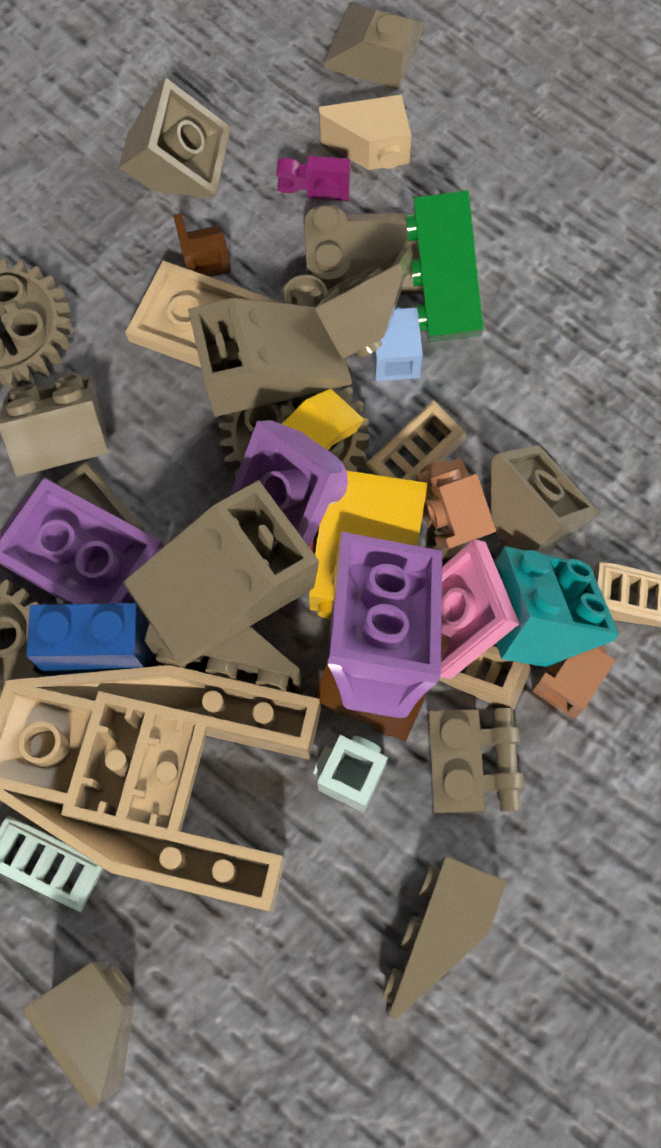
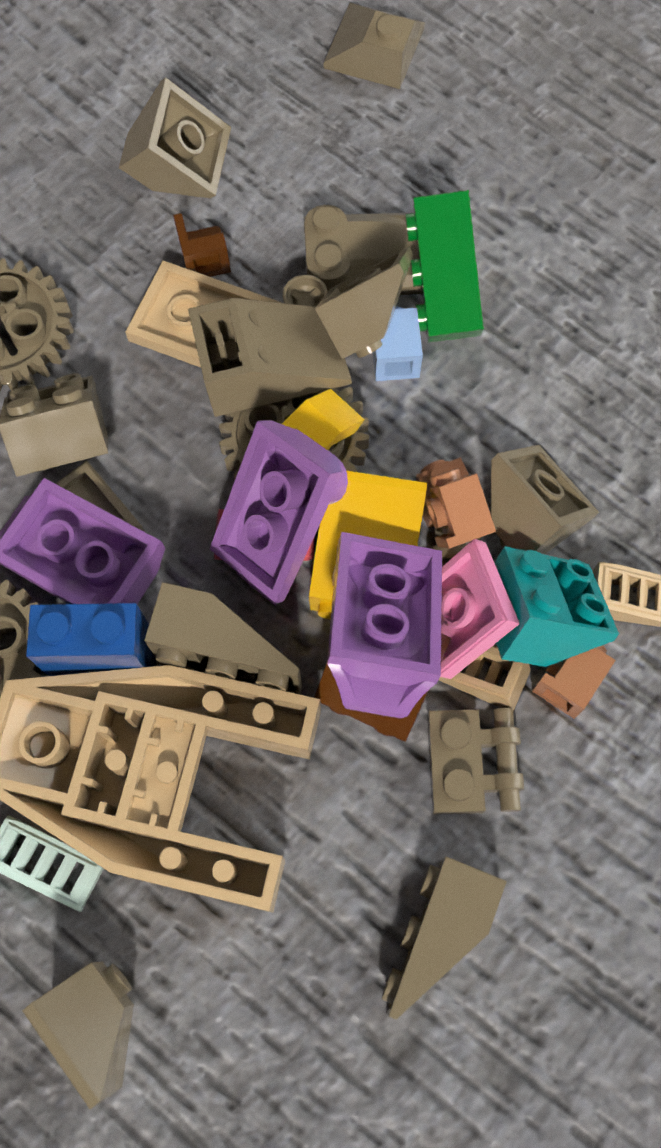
(223, 574): dark tan slope -> none
(321, 177): magenta plate -> none
(350, 771): light aqua brick -> none
(368, 131): tan slope -> none
(429, 415): tan slope -> none

